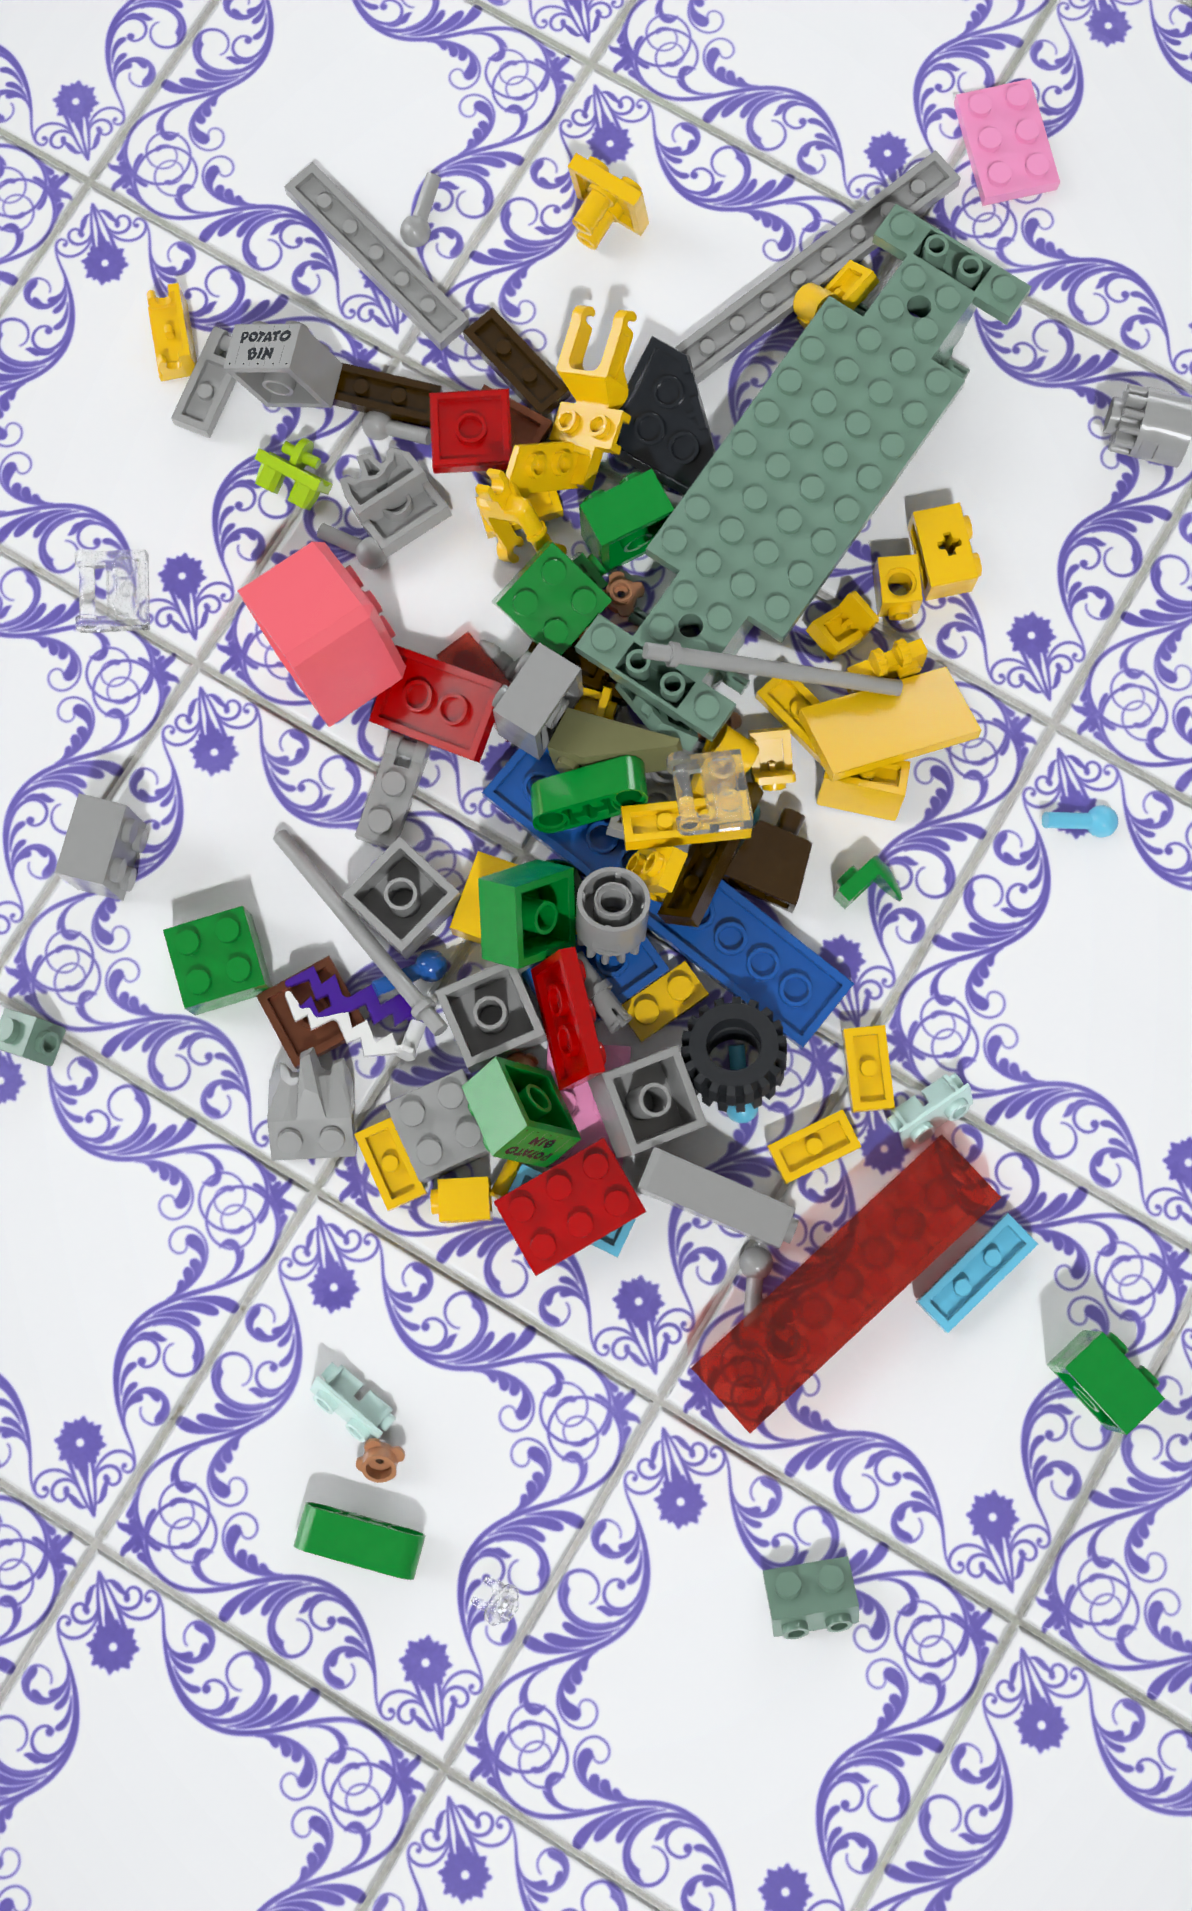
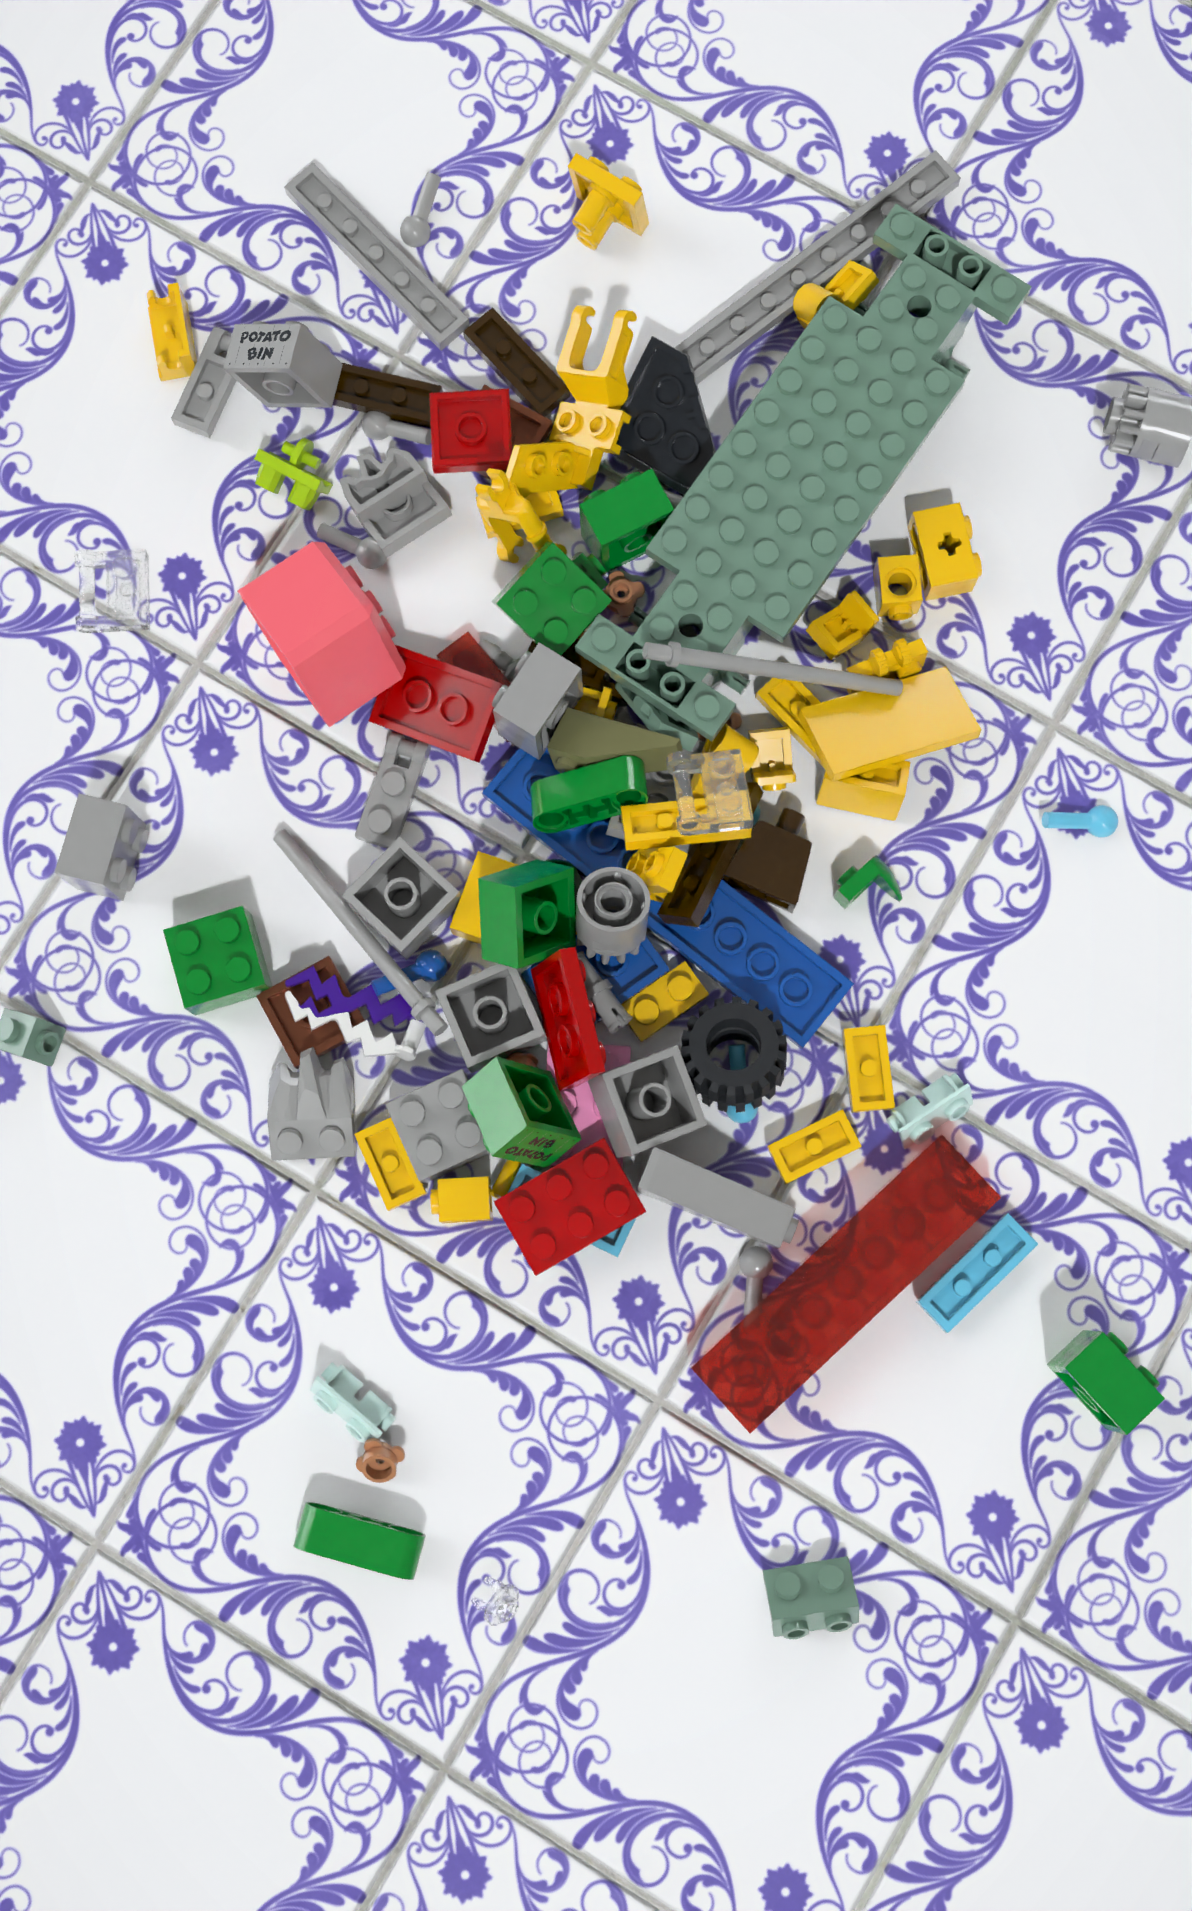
(1006, 142): bright pink plate -> none

